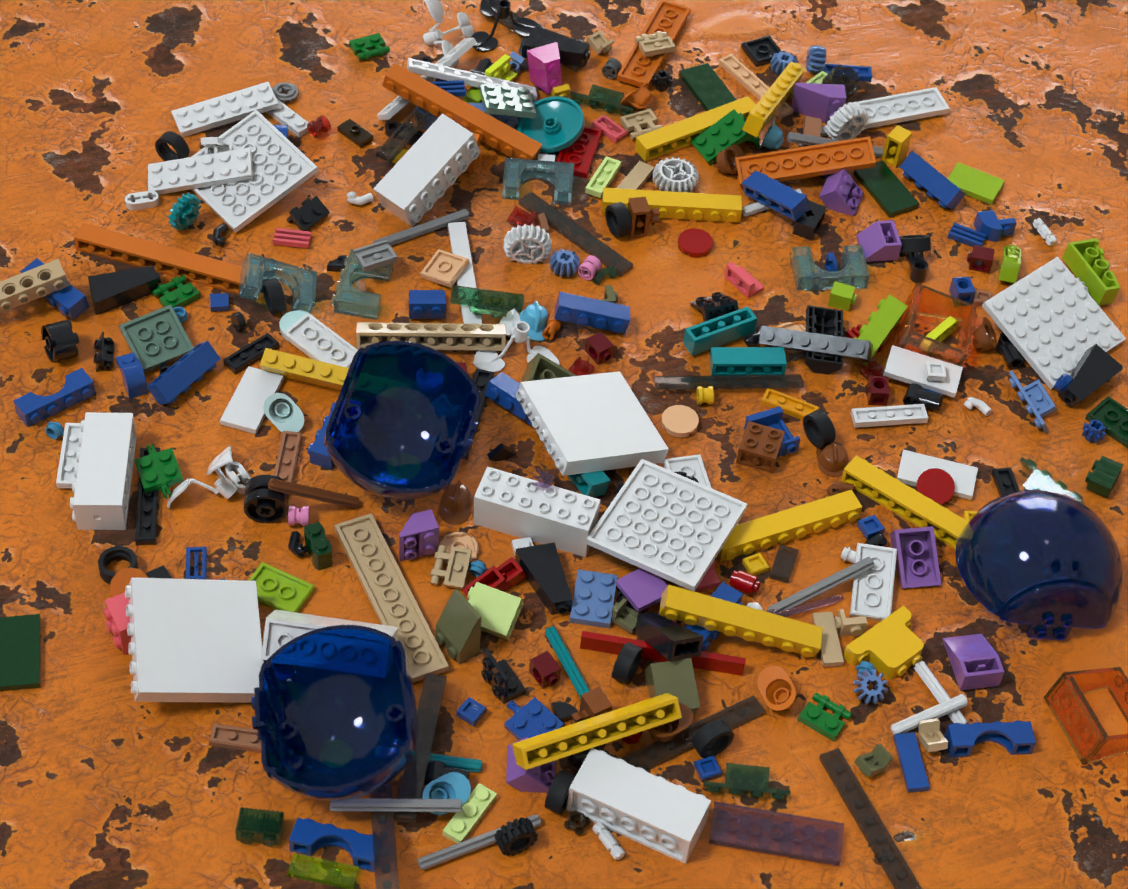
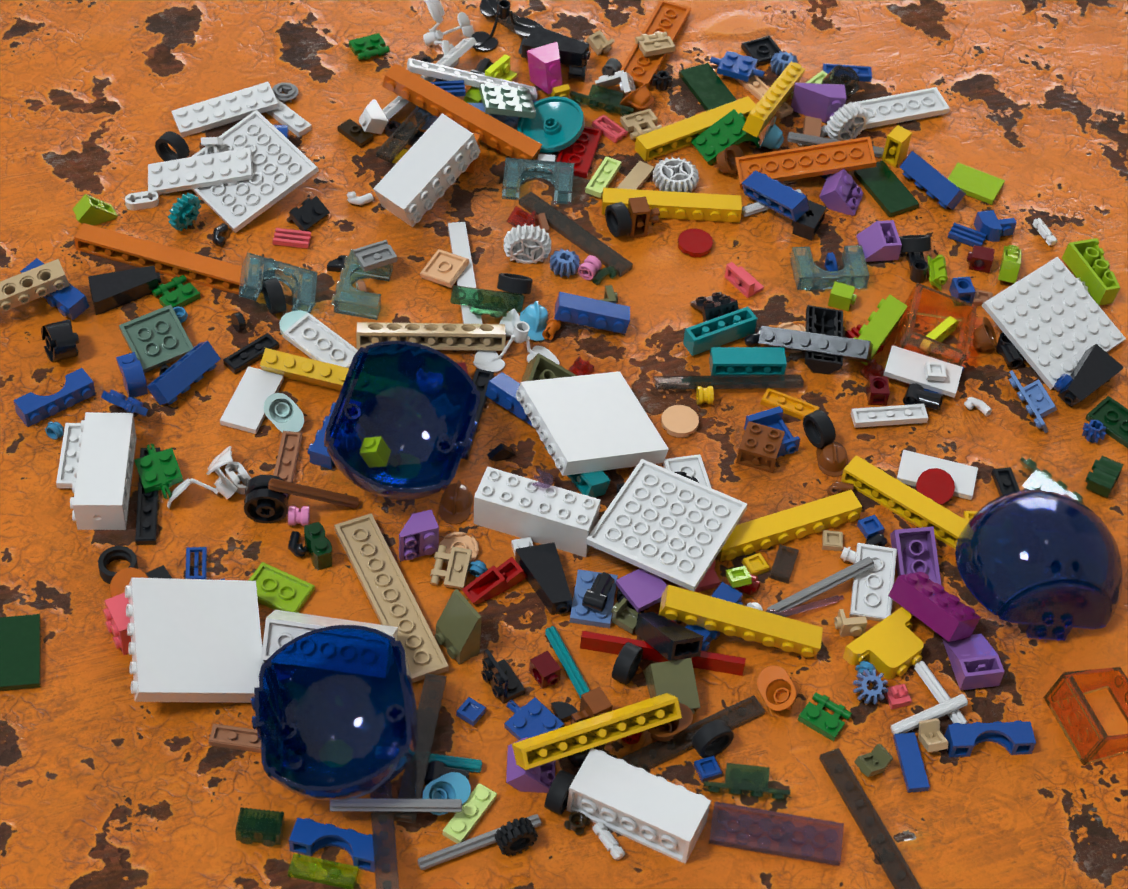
(93, 211): none -> lime slope
(102, 347): black hinge -> none
(130, 405): none -> blue plate
(219, 302): blue tile -> none
(317, 127): clear red wheel -> none
(373, 118): none -> white slope
(375, 452): none -> lime brick
(425, 227): light grey axle -> none
(427, 304): blue bracket -> none
(497, 609): yellowish green brick -> none
(514, 283): none -> black tyre
(518, 61): medium blue tile -> none
(577, 72): none -> black bush
(597, 596): none -> black piece
(599, 348): dark red brick -> none
(620, 77): none -> white bracket
(737, 66): none -> blue plate
(738, 576): none -> lime plate
(816, 59): medium blue gear -> none
(830, 646): tan tile -> none
(832, 540): none -> tan tile
(898, 696): none -> coral tile
(934, 606): none -> magenta brick
(937, 271): none -> lime hinge

